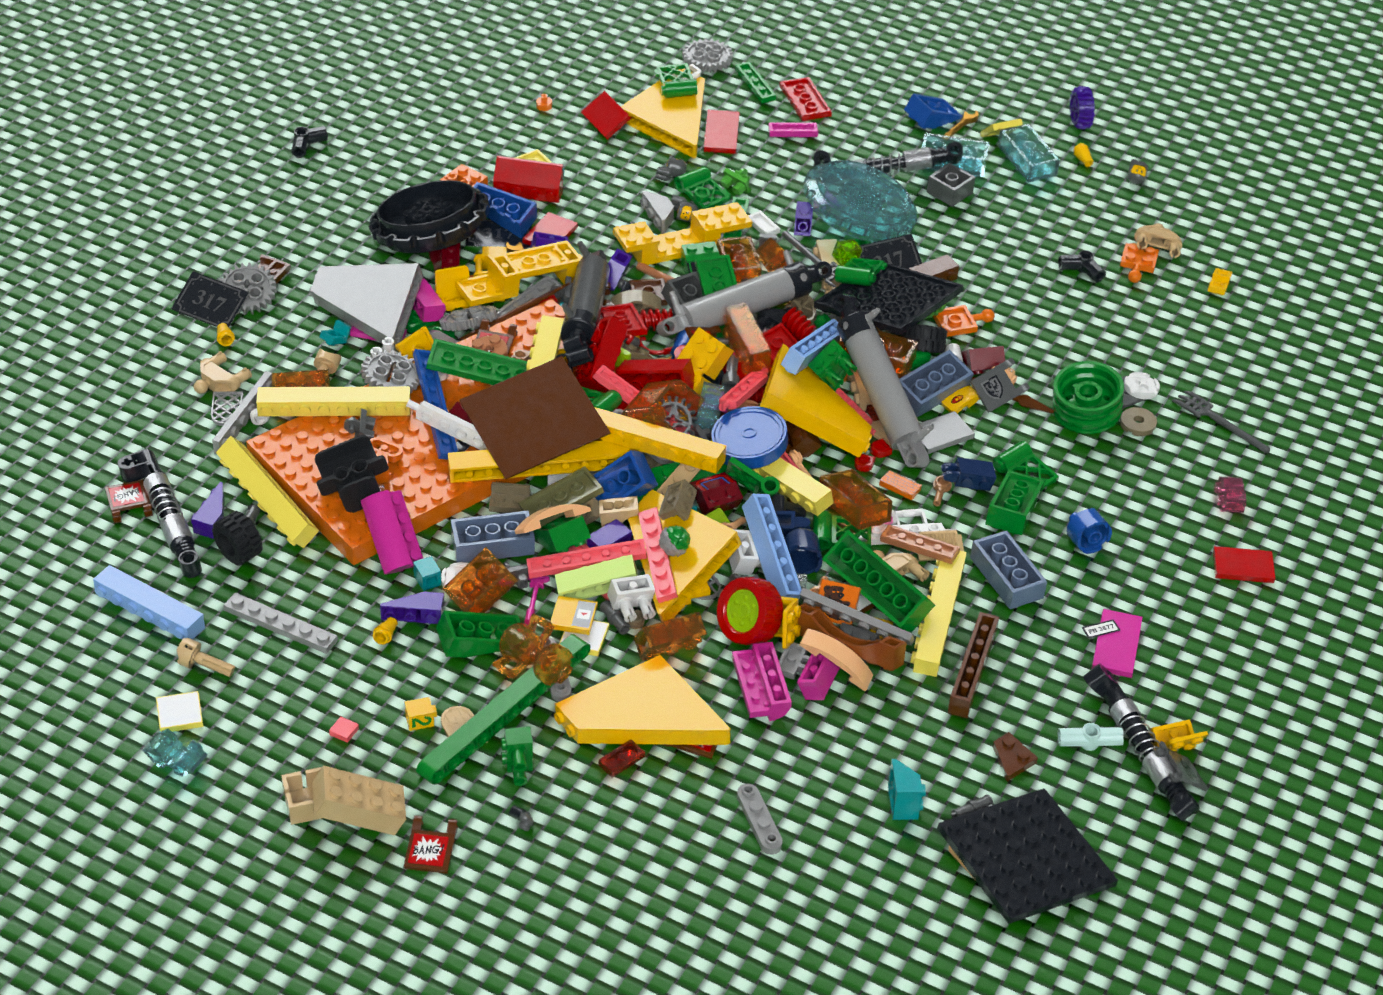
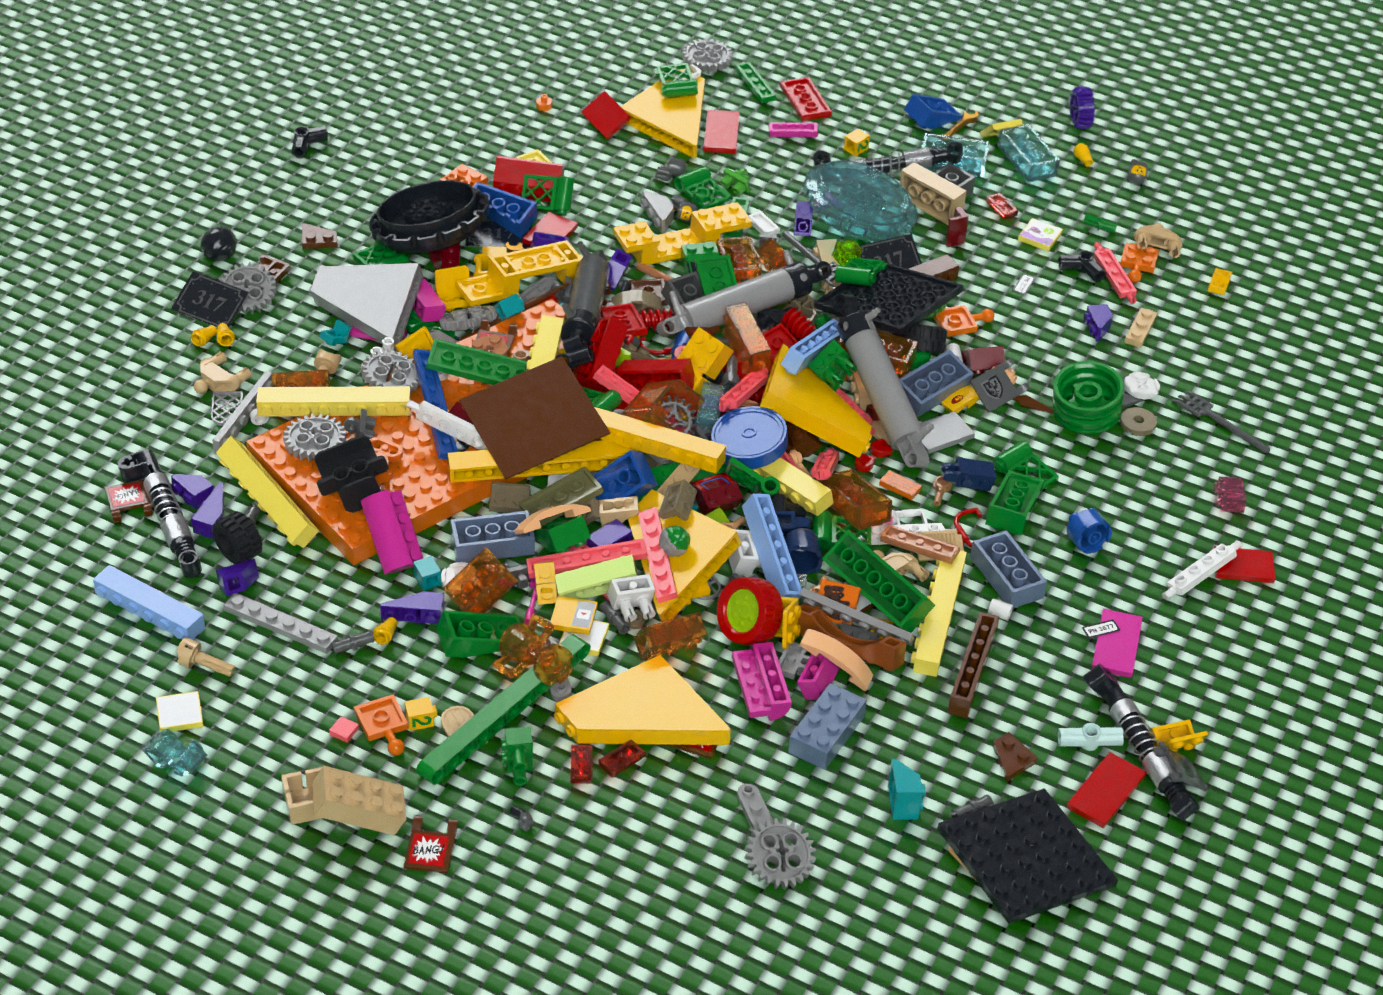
(191, 488): none -> dark purple slope
(202, 336): none -> yellow cone
(218, 243): none -> black piece
(237, 576): none -> dark purple slope
(312, 435): none -> light grey gear
(318, 237): none -> wing
(352, 642): none -> dark grey pin
(373, 251): none -> green piece
(382, 719): none -> orange plate
(509, 307): none -> teal brick
(545, 582): none -> yellow slope
(561, 193): none -> green piece
(581, 764): none -> clear red plate
(799, 853): none -> light grey gear
(825, 464): none -> coral plate
(827, 726): none -> sand blue brick
(856, 142): none -> yellow brick
(931, 192): none -> tan brick
(957, 228): none -> dark red panel
(965, 539): none -> red piece
(1000, 609): none -> white piece
(1002, 206): none -> clear red plate
(1024, 284): none -> sticker
(1040, 234): none -> tile
(1098, 320): none -> slope
(1100, 223): none -> green axle
(1106, 790): none -> red tile
(1115, 273): none -> coral plate
(1141, 327): none -> tan plate
(1201, 569): none -> white plate

